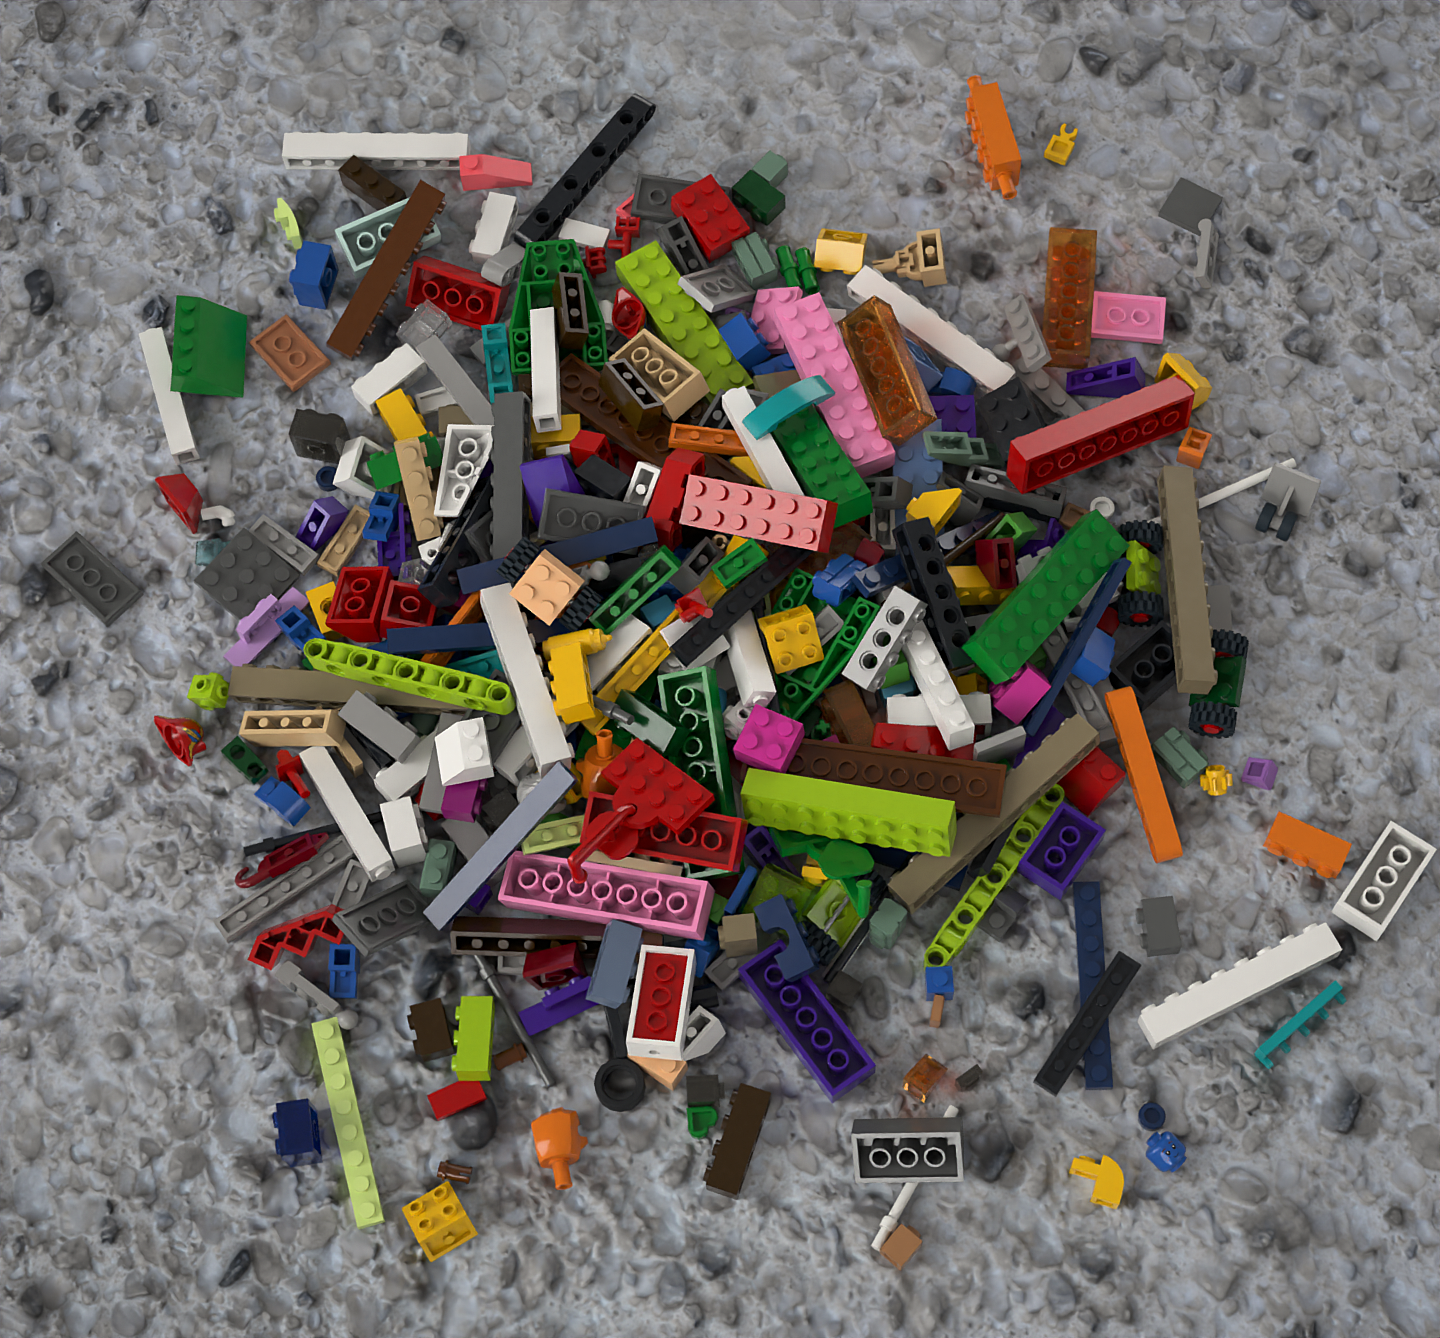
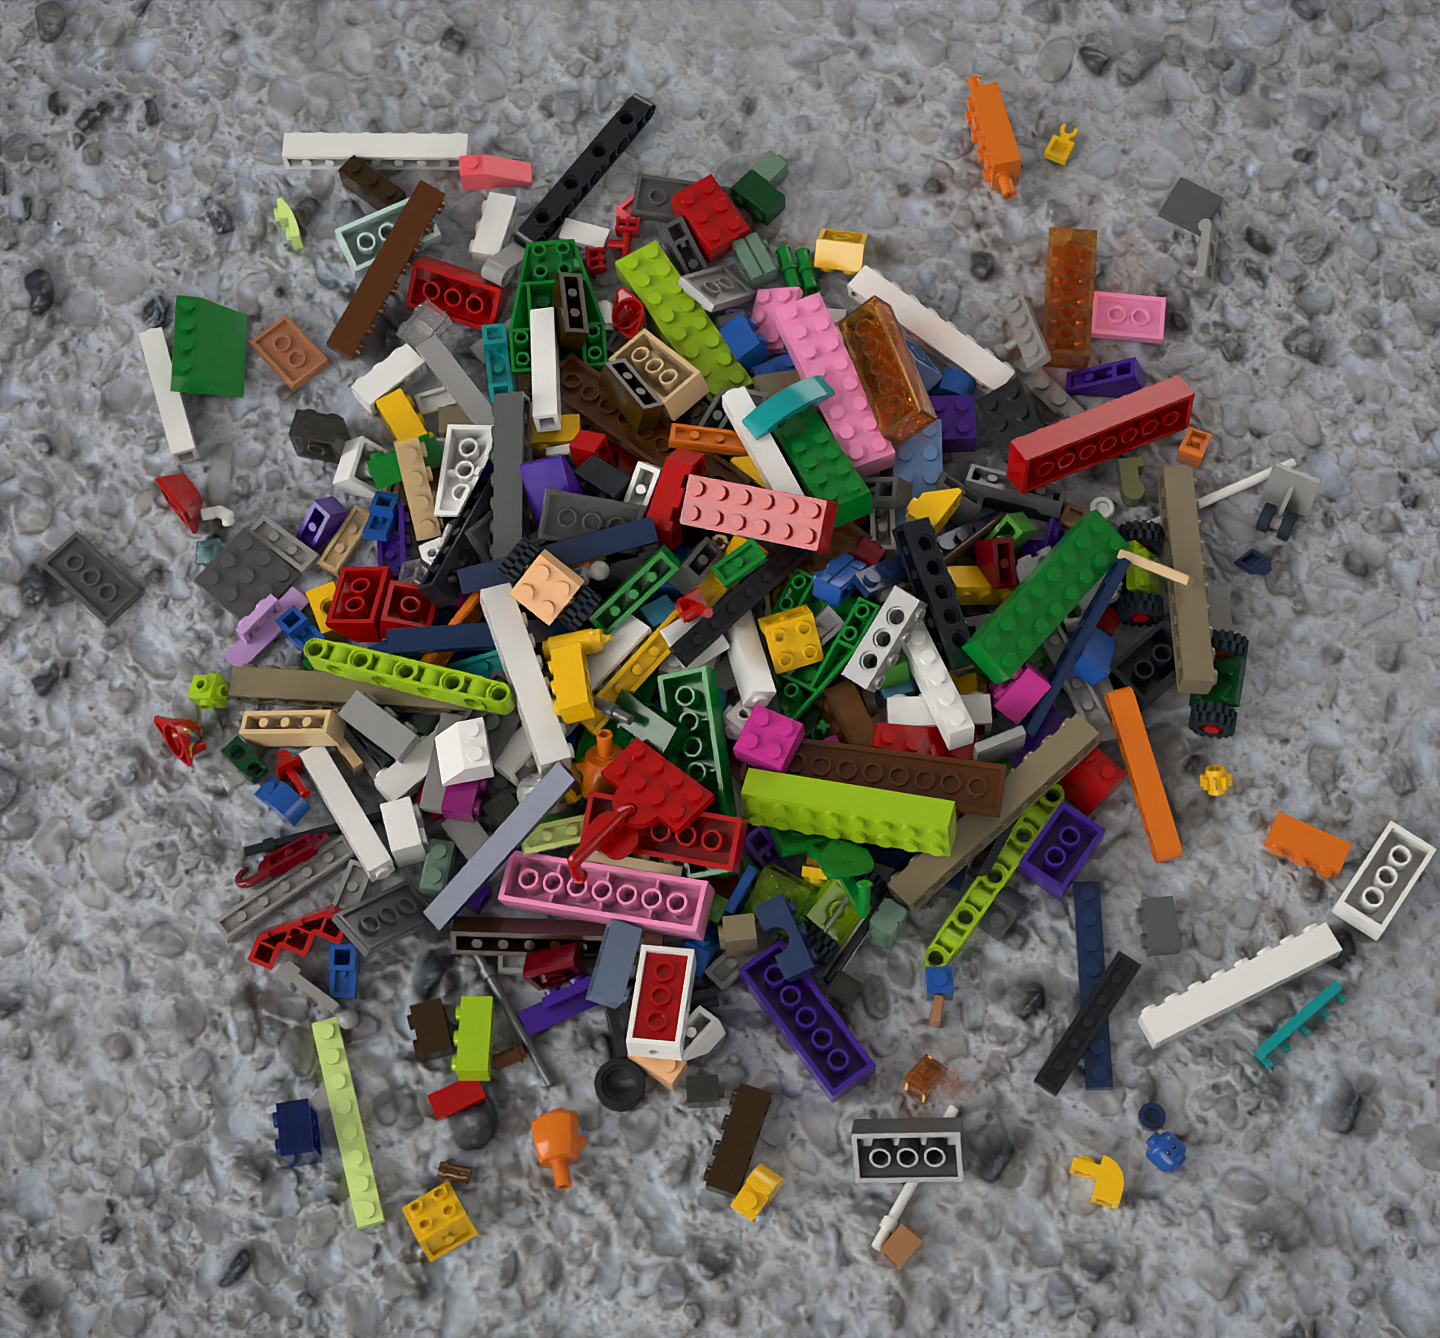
(314, 274): blue brick -> none
(325, 478): dark blue tile -> none
(700, 1121): green tile -> none
(758, 1190): none -> yellow brick
(919, 260): tan brick -> none
(961, 450): sand green slope -> none
(968, 1078): clear smoke tile -> none
(1128, 479): none -> olive leg
(1156, 568): none -> tan tile
(1175, 364): yellow slope -> none
(1179, 757): sand green brick -> none
(1254, 562): none -> dark blue slope
(1260, 773): medium lavender slope -> none

